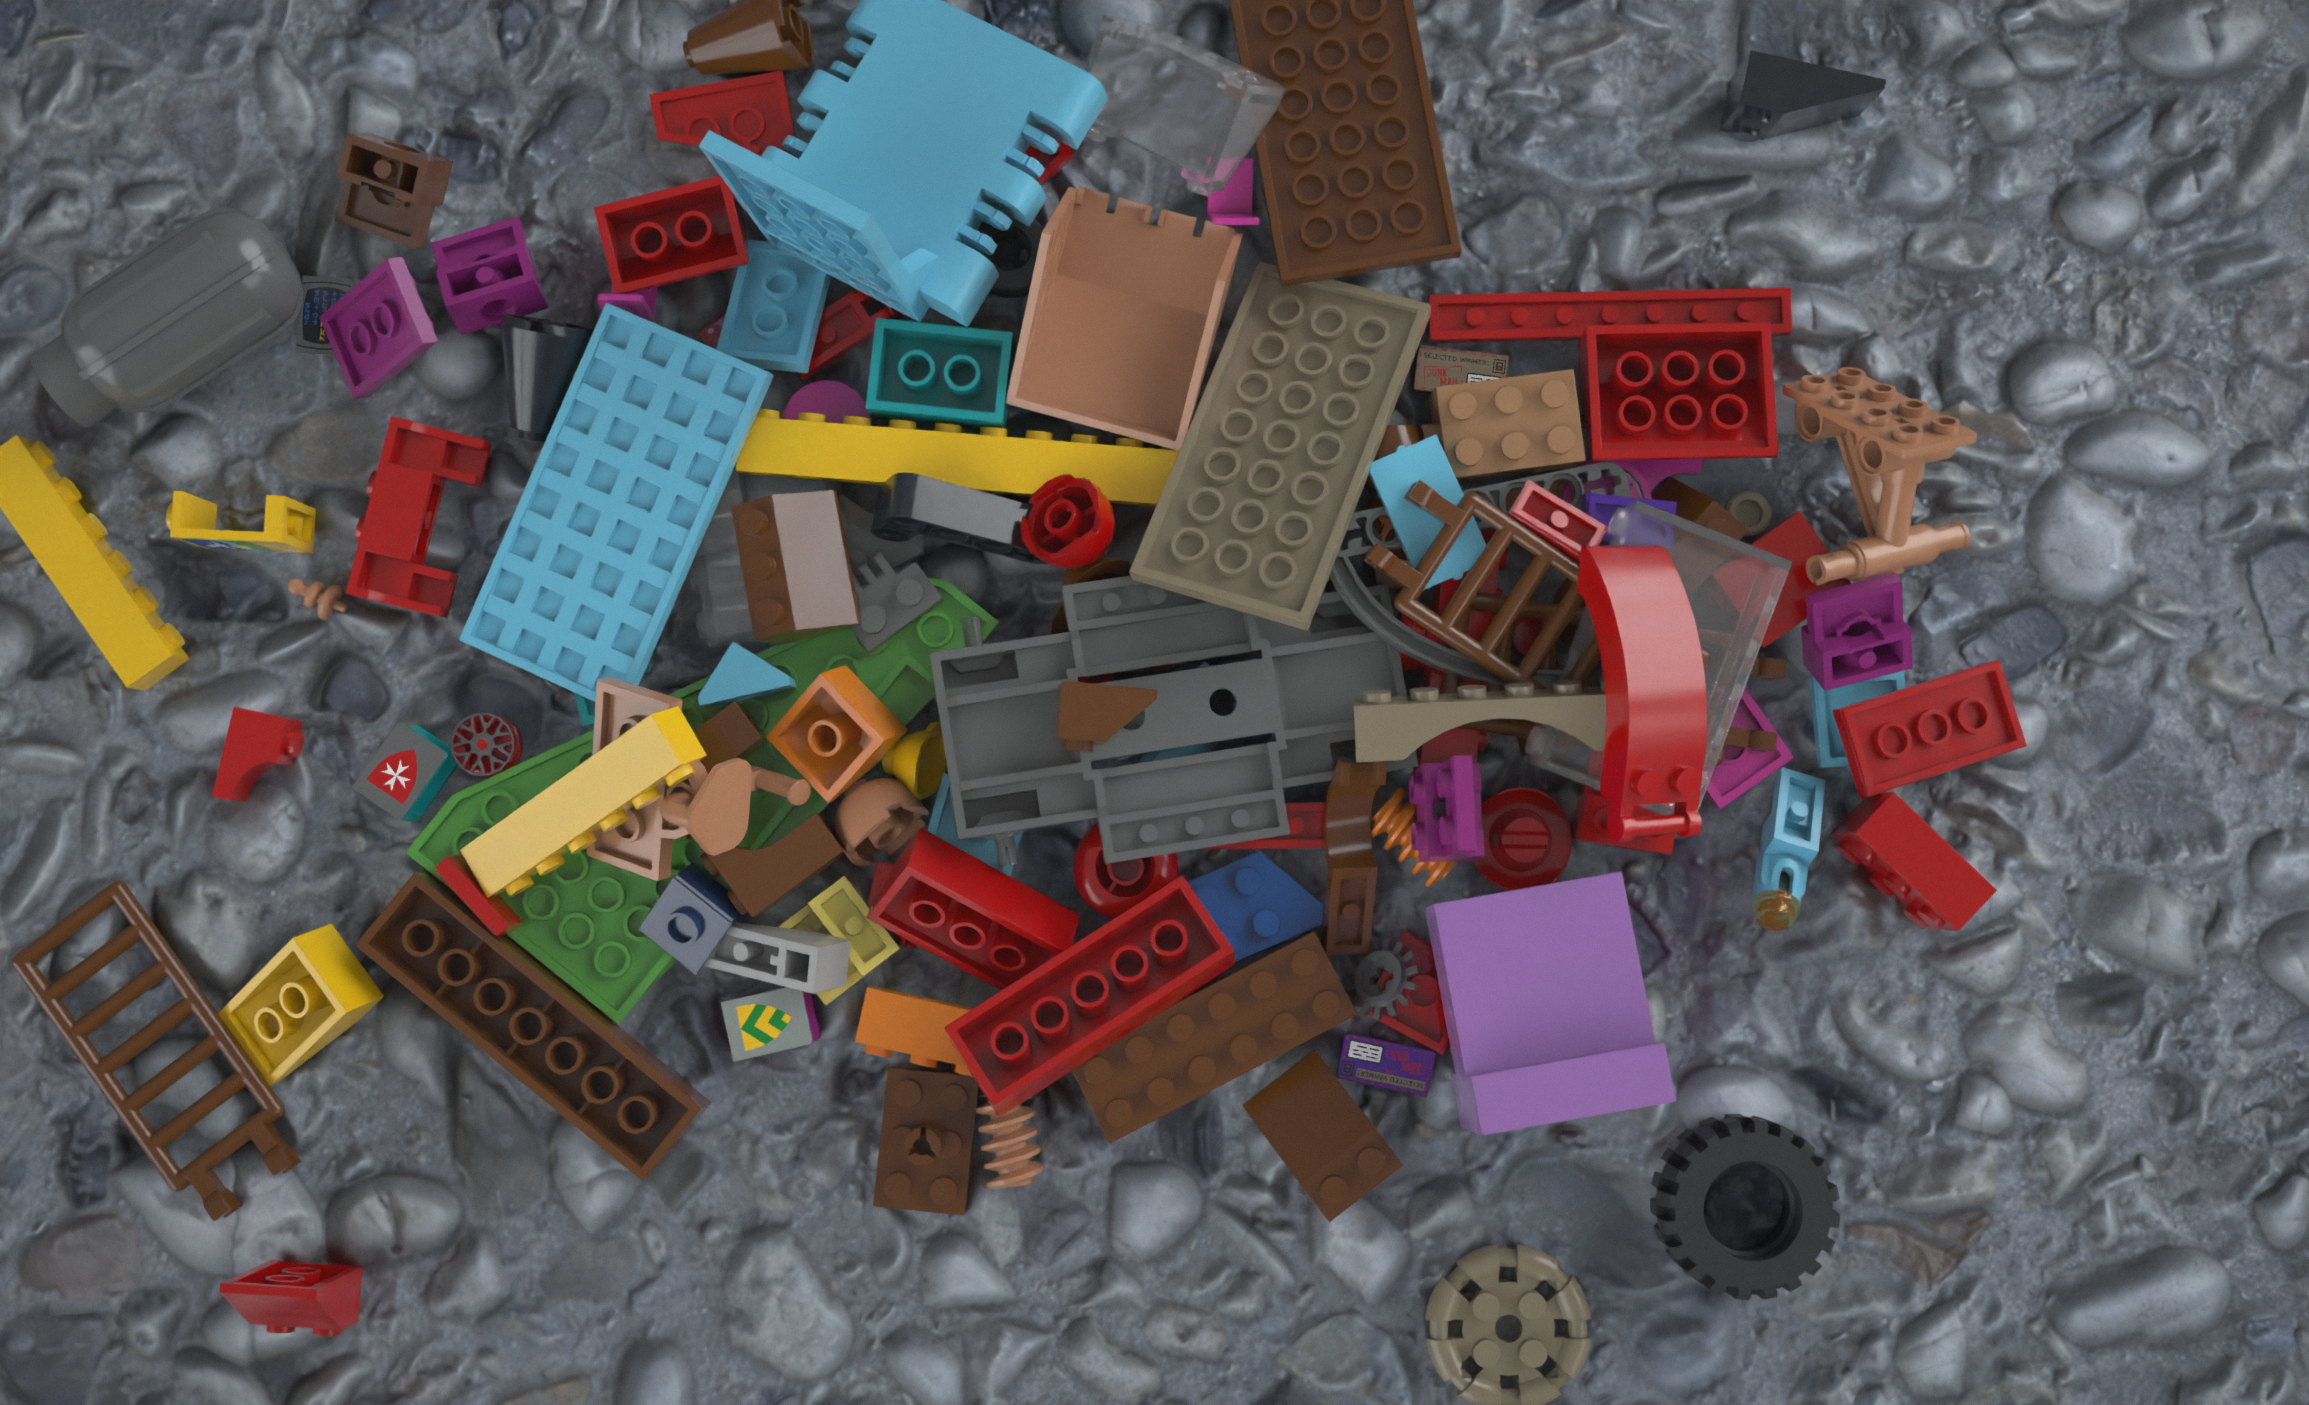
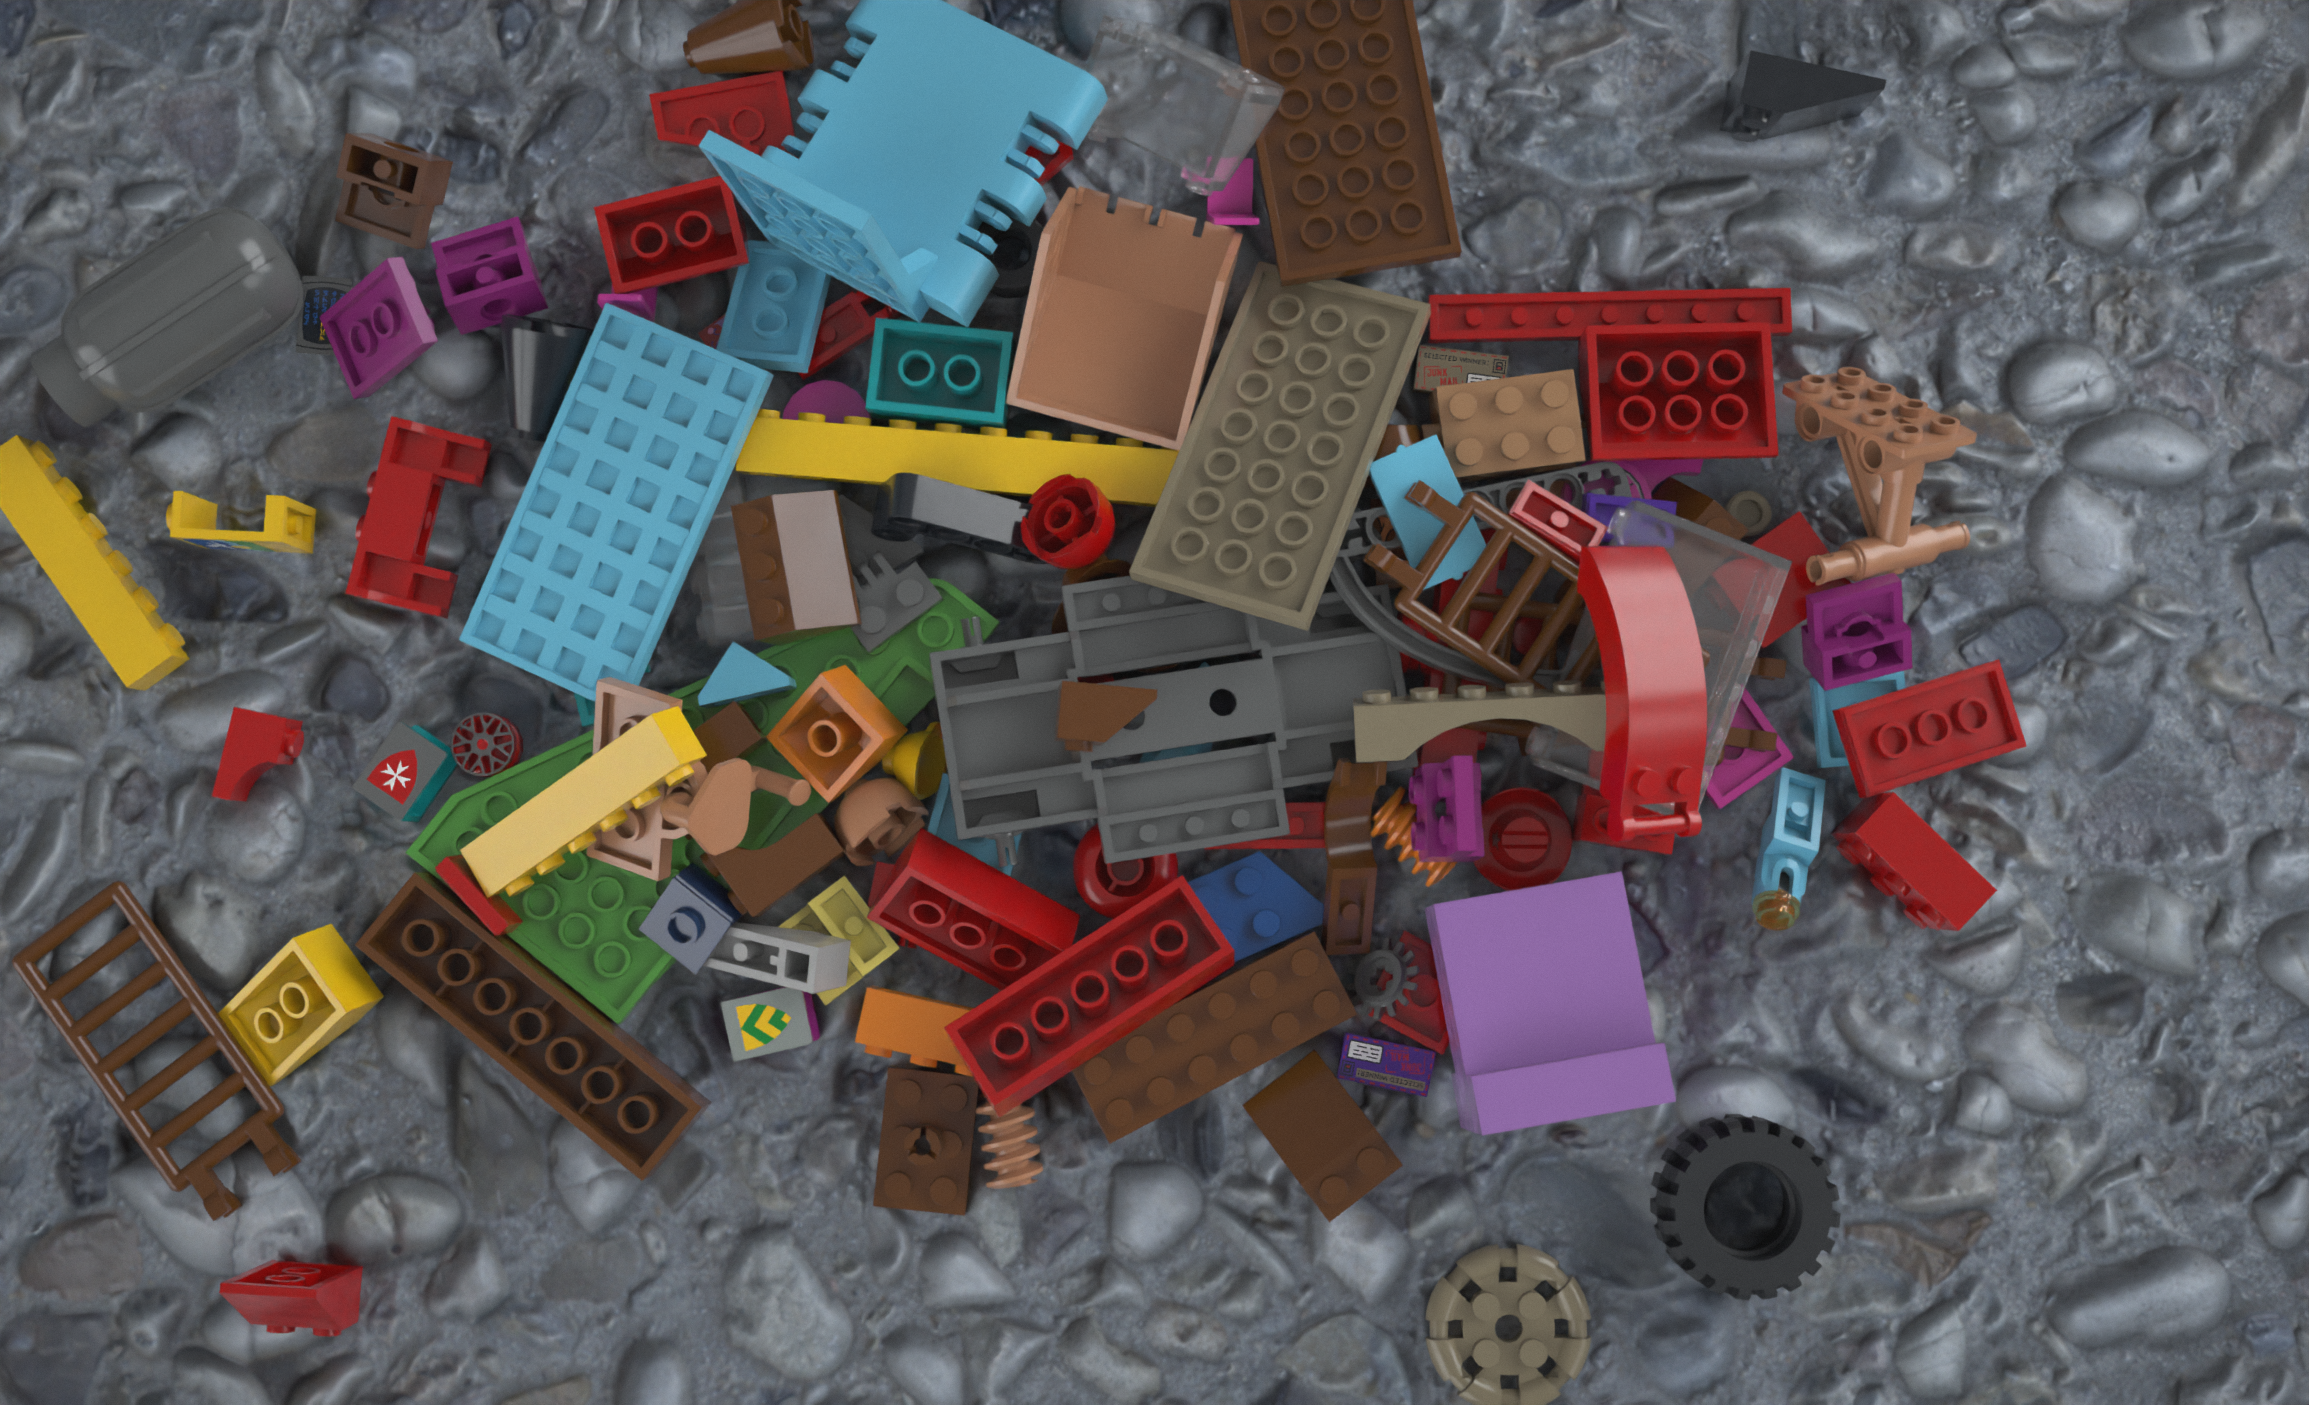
(314, 595): nougat hair -> none

